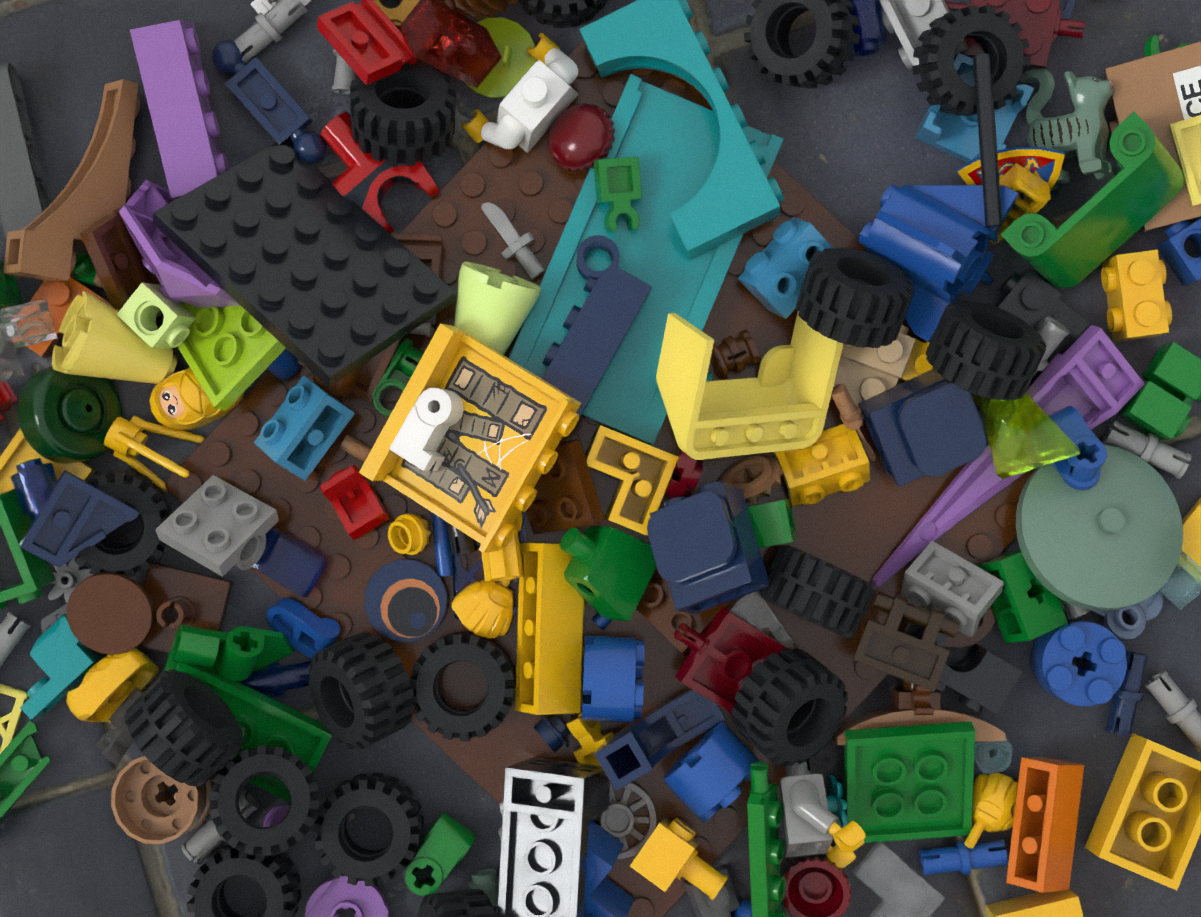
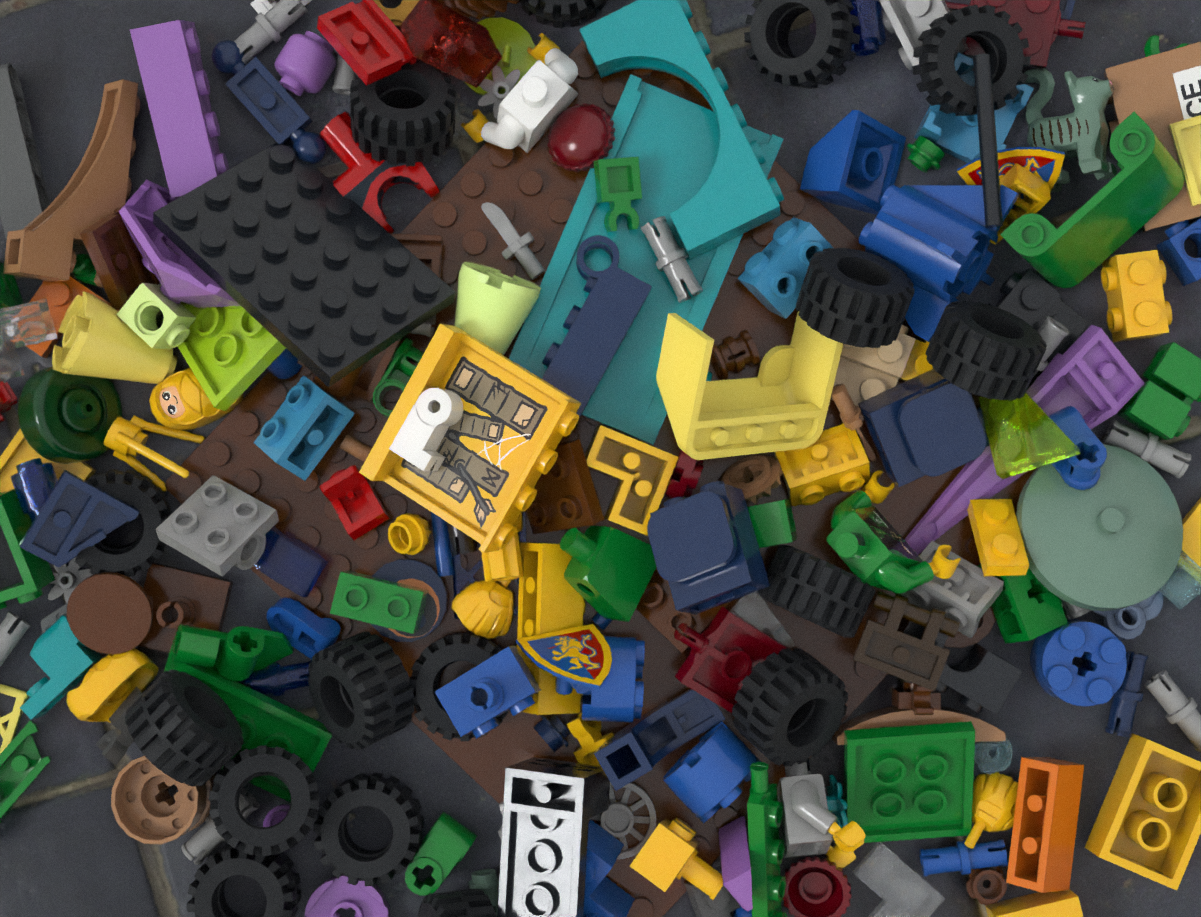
(305, 63): none -> medium lavender head
(379, 601): none -> green brick
(488, 692): none -> blue brick
(493, 88): none -> light grey plant
(574, 655): none -> shield
(671, 259): none -> light grey pin
(736, 862): none -> medium lavender slope
(854, 163): none -> blue slope
(876, 549): none -> green torso
(925, 154): none -> green plate
(989, 894): none -> reddish brown plate
(997, 537): none -> yellow plate

